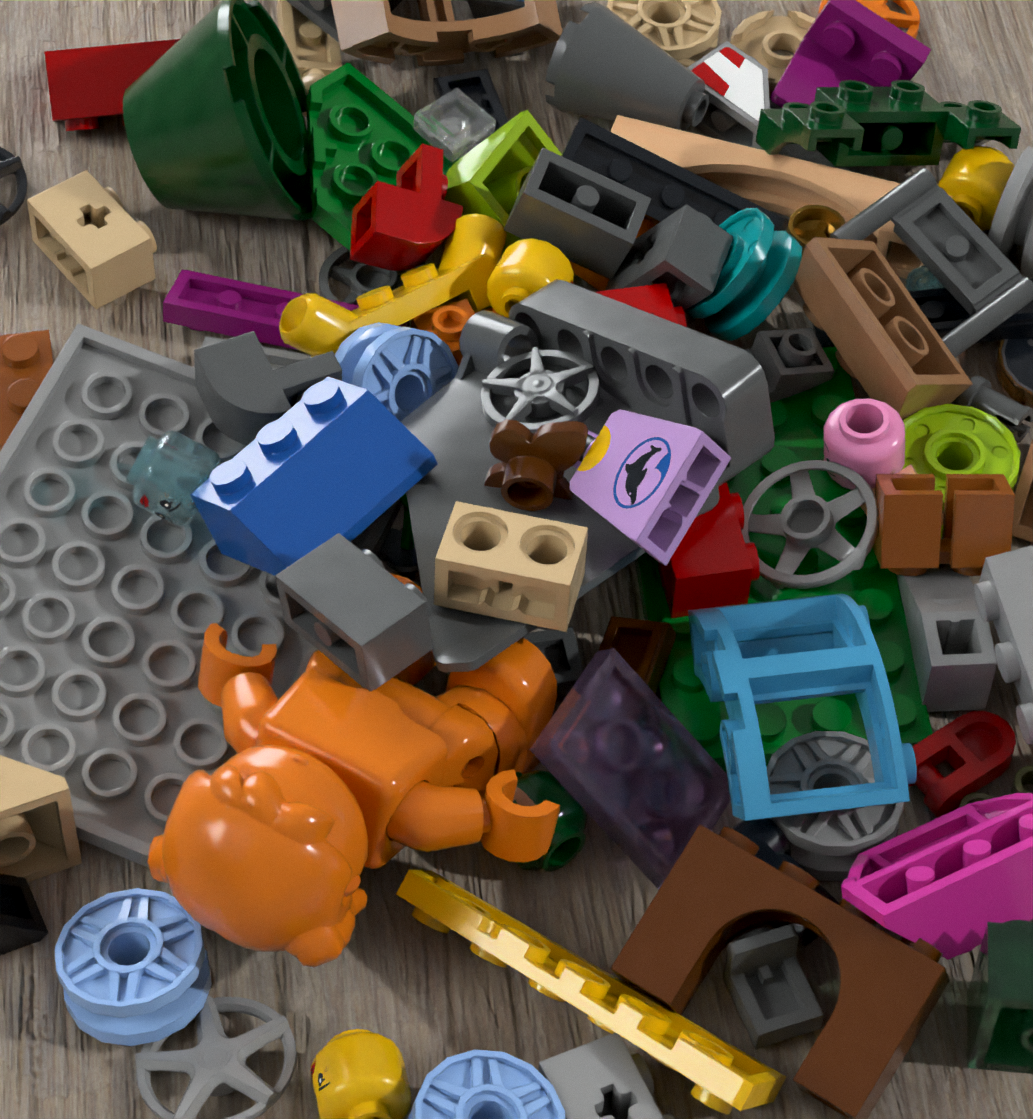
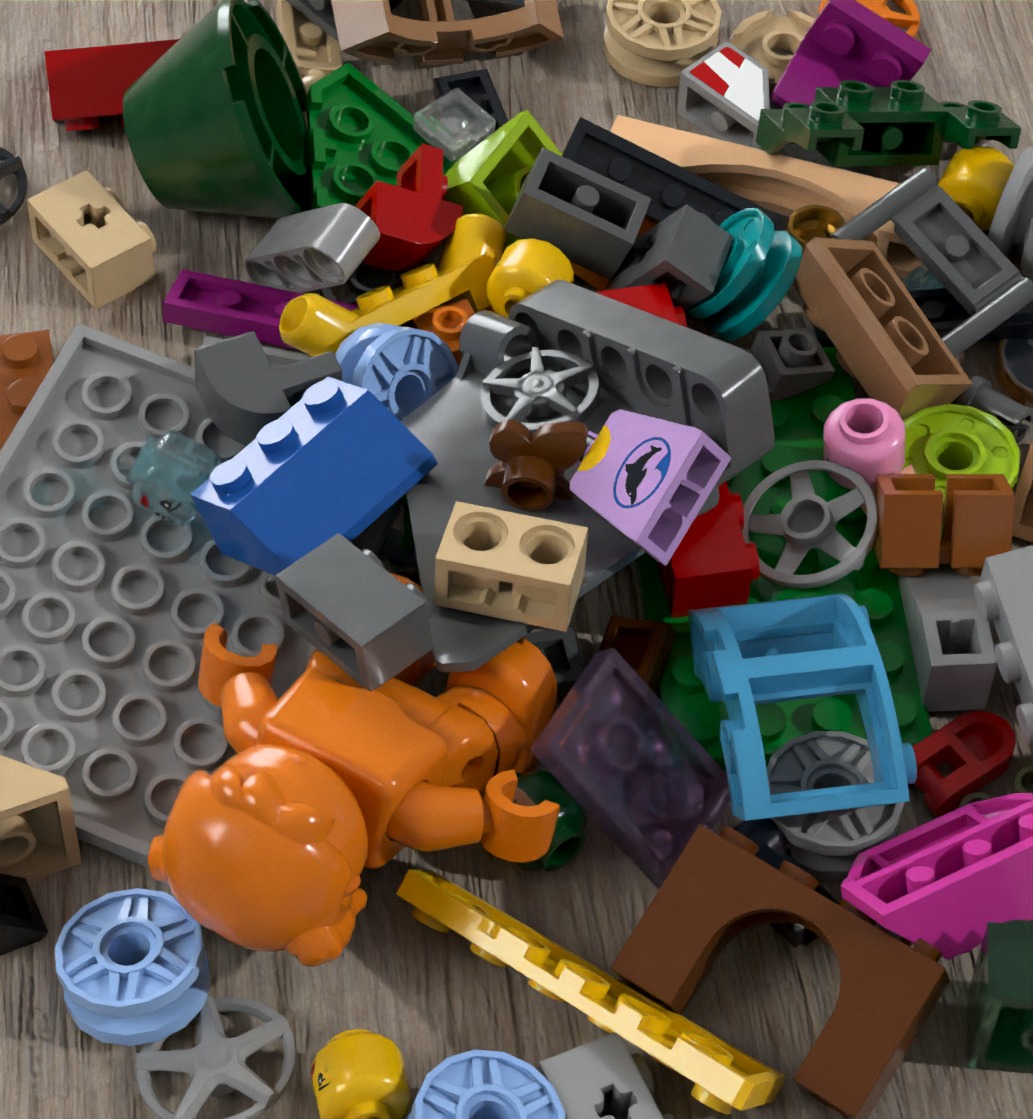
(313, 249): none -> light grey beam
(615, 70): dark grey cone -> none
(770, 986): dark grey bracket -> none

